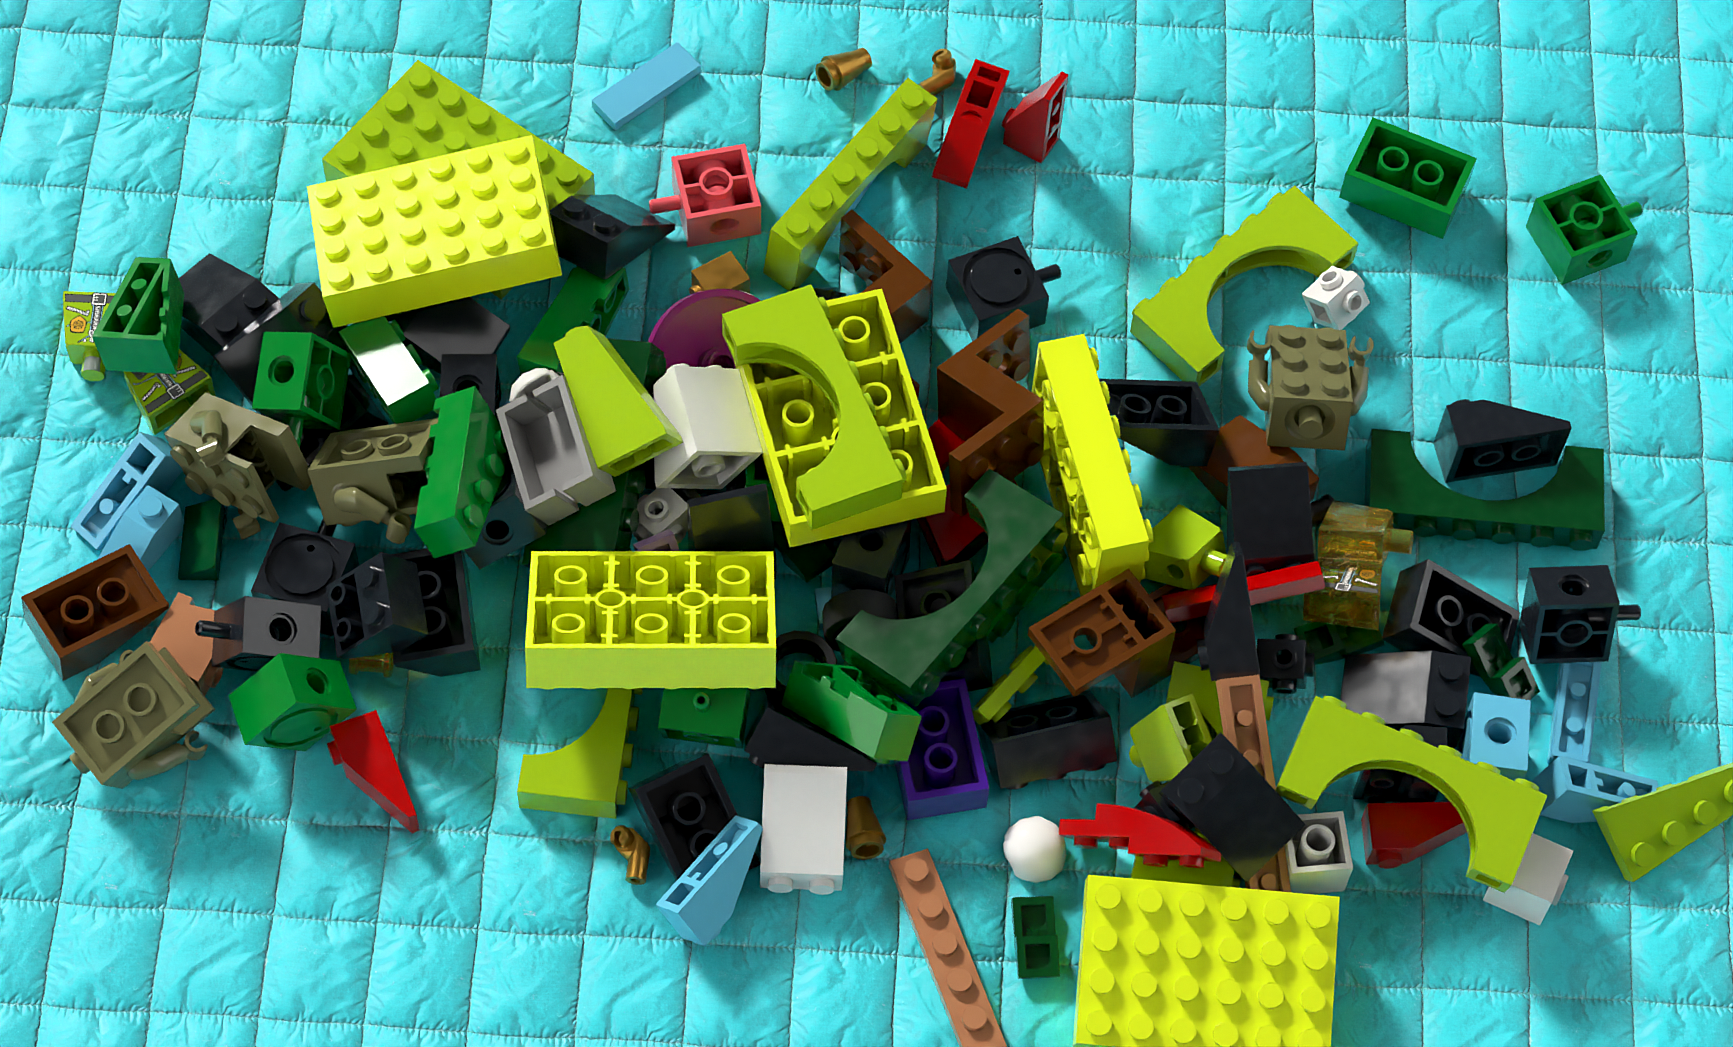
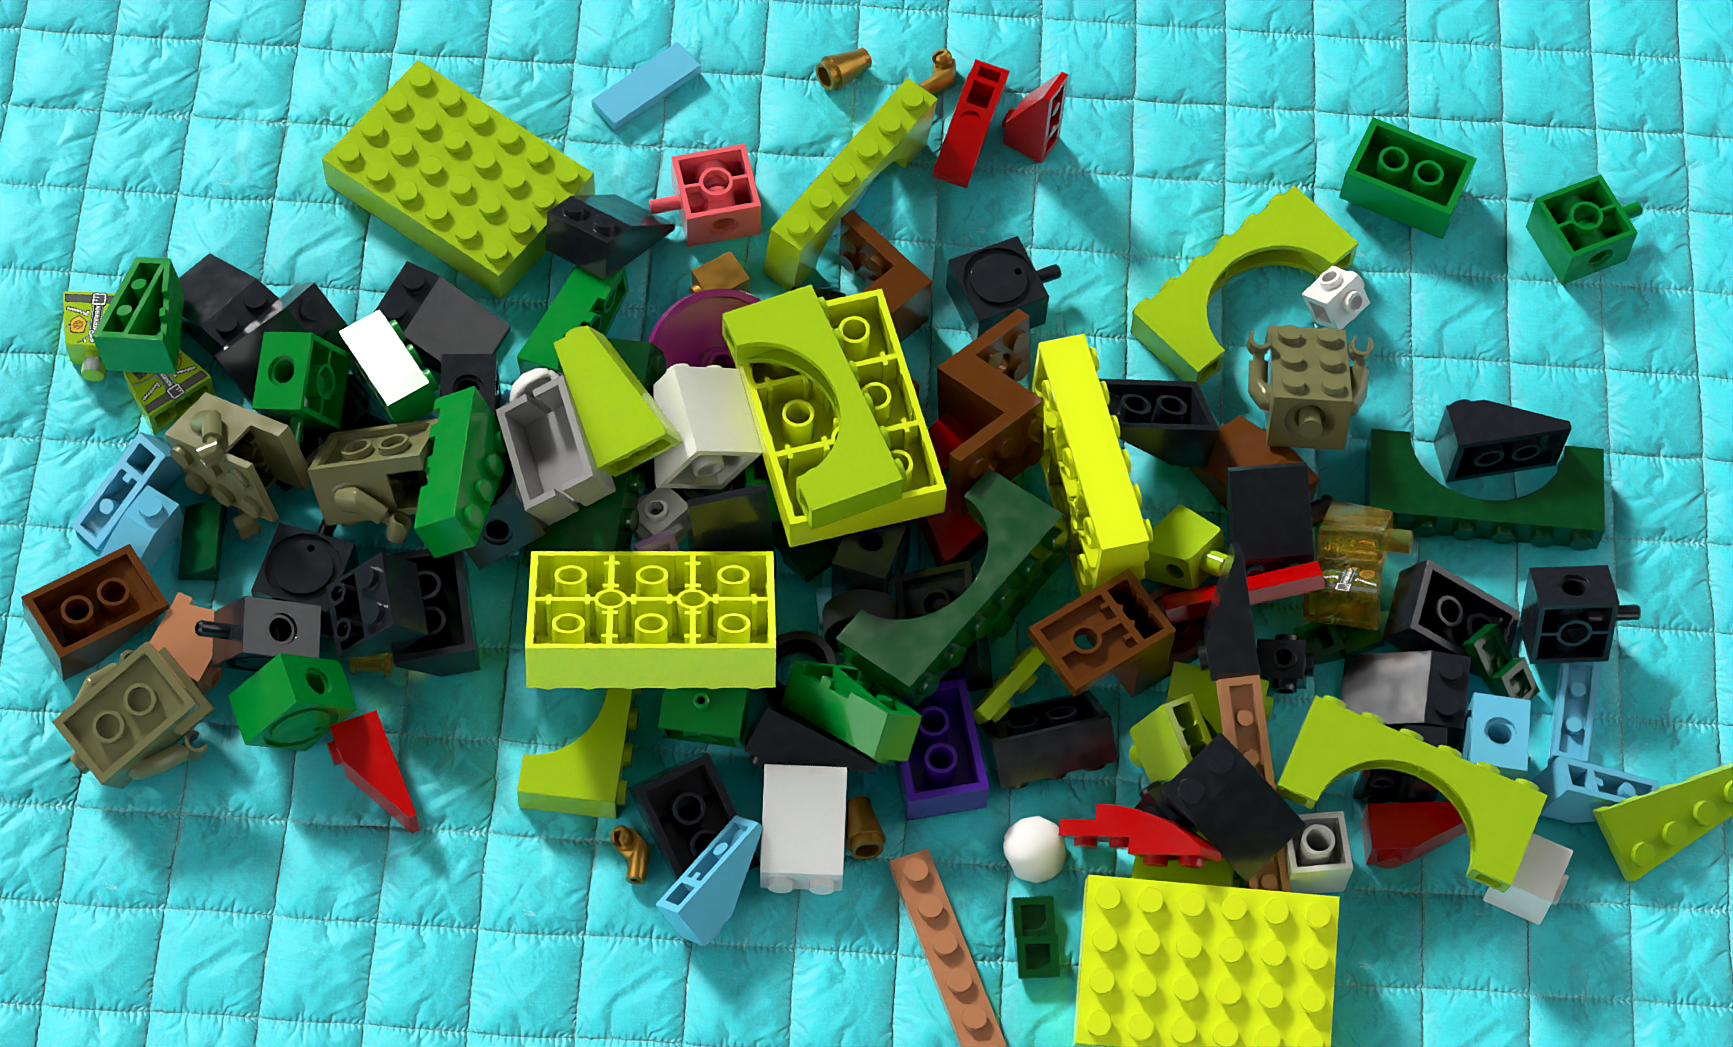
(432, 231): neon yellow brick -> none

